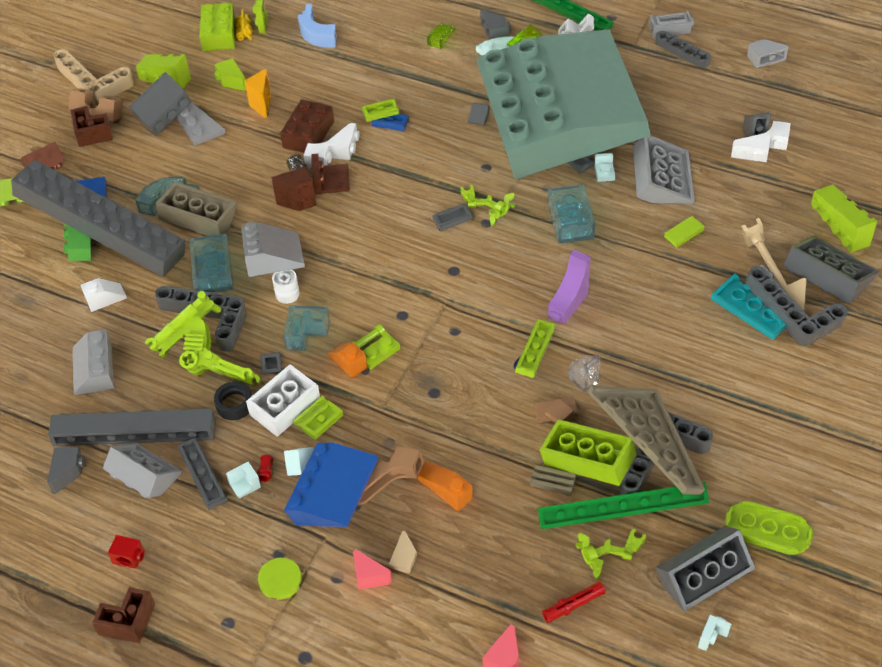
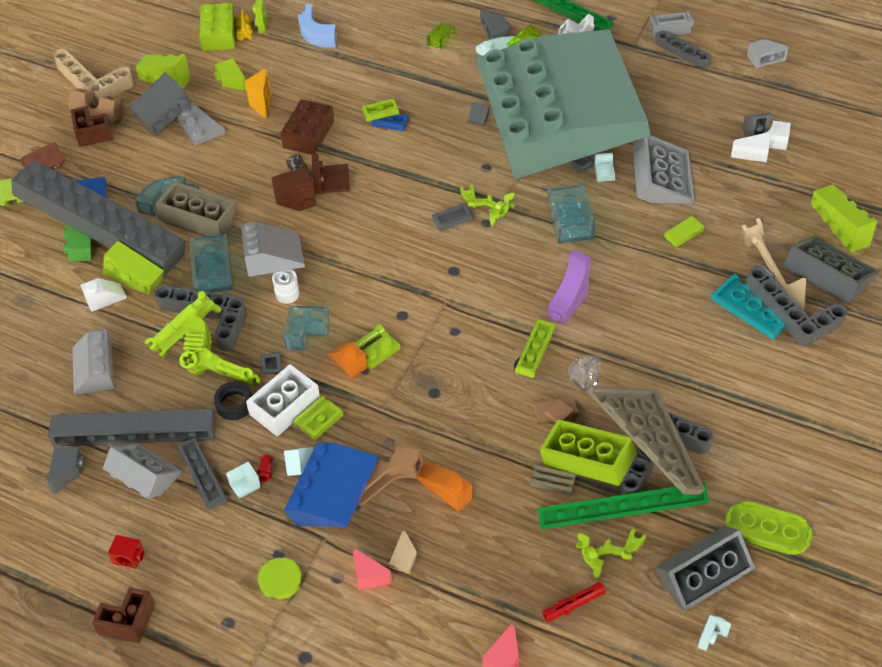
(131, 268): none -> lime wedge
(339, 146): white arch -> none

